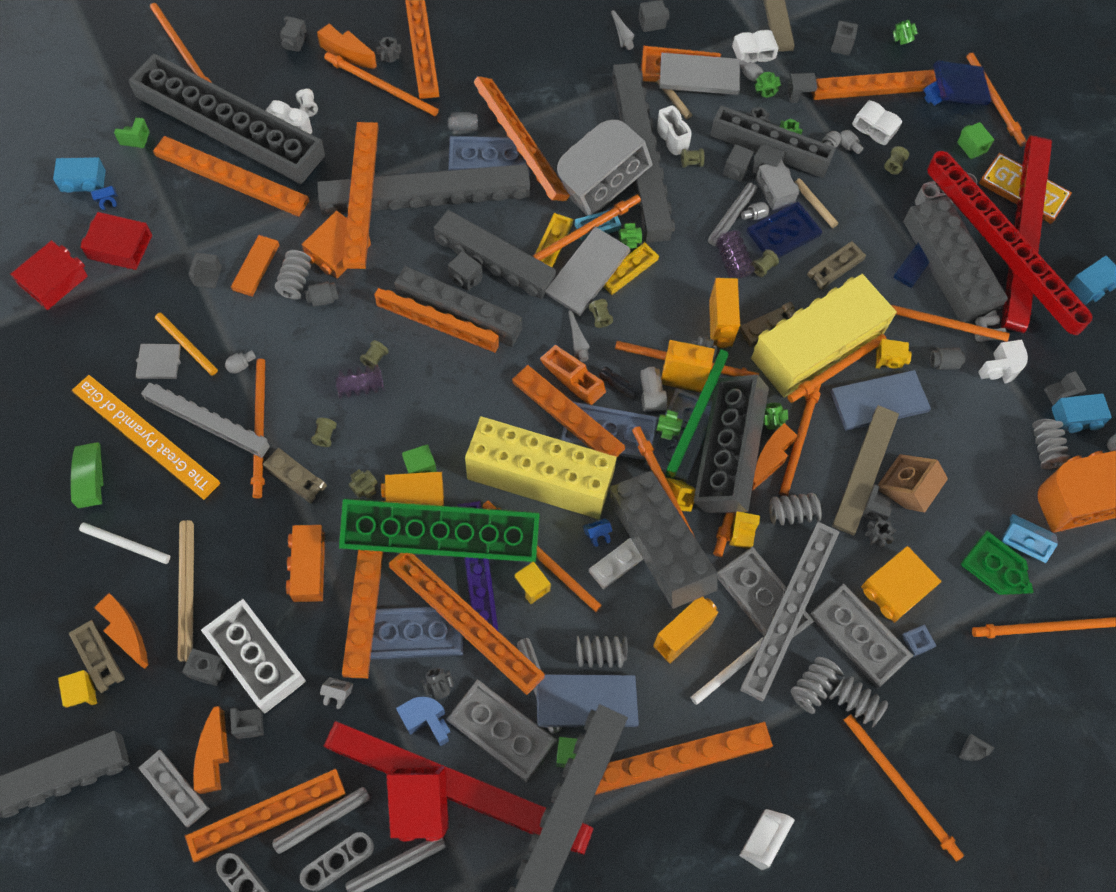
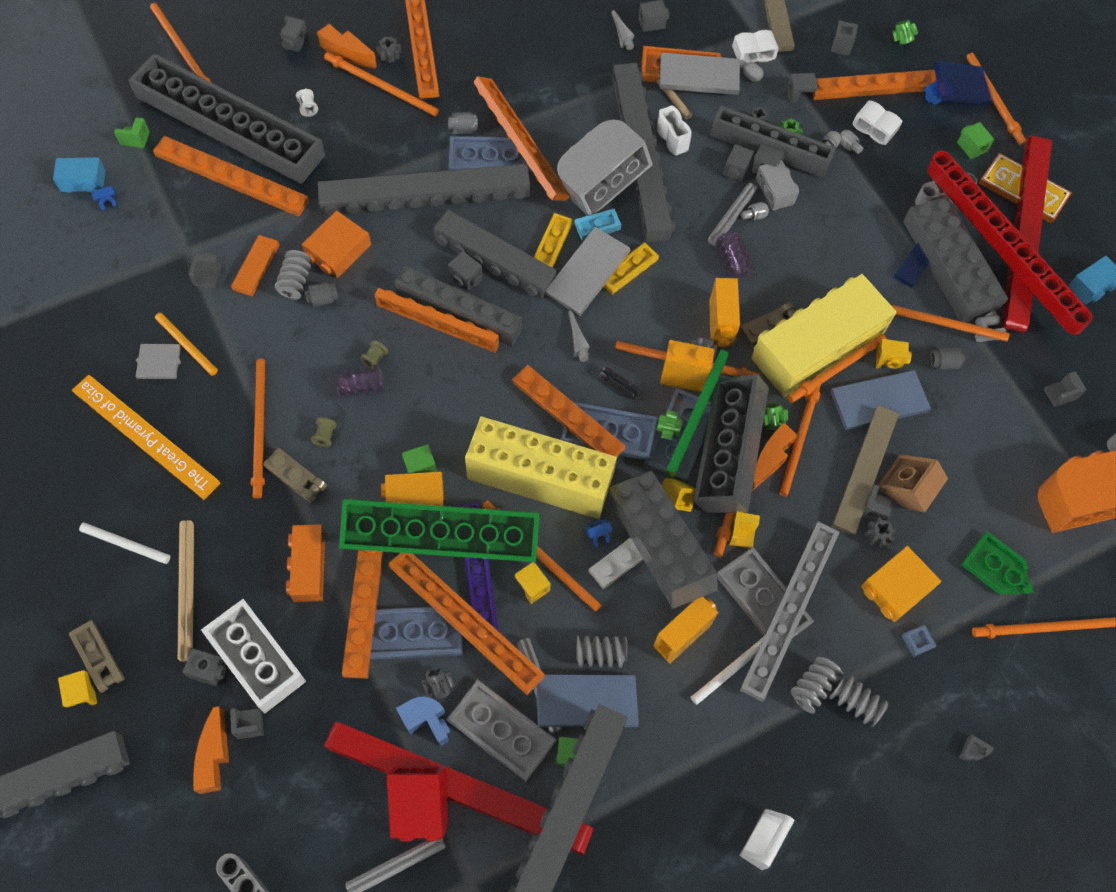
(50, 274): red brick -> none
(86, 475): bright green slope -> none
(116, 240): red brick -> none
(123, 629): orange slope -> none
(174, 788): light grey plate -> none
(204, 419): light grey piece -> none
(239, 361): light grey cylinder -> none
(265, 815): orange plate -> none
(291, 115): white brick -> none
(320, 820): light grey axle -> none
(323, 863): light grey beam -> none
(336, 689): light grey tile -> none
(360, 196): orange plate -> none
(363, 483): olive gear -> none
(573, 375): orange slope -> none
(600, 313): olive bush -> none
(619, 209): orange bar -> none
(630, 235): bright green gear -> none
(646, 449): orange bar -> none
(653, 395): light grey piece -> none
(685, 757): orange plate -> none
(693, 157): olive bush -> none
(765, 262): olive bush -> none
(767, 84): bright green gear -> none
(785, 230): clear blue tile -> none
(795, 507): light grey piece -> none
(816, 203): tan bar -> none
(836, 265): dark tan plate -> none
(860, 635): light grey tile -> none
(898, 157): olive bush -> none
(946, 841): orange bar -> none
(1008, 362): white brick -> none
(1030, 538): dark azure panel -> none
(1049, 443): light grey piece -> none
(1082, 412): dark azure brick -> none

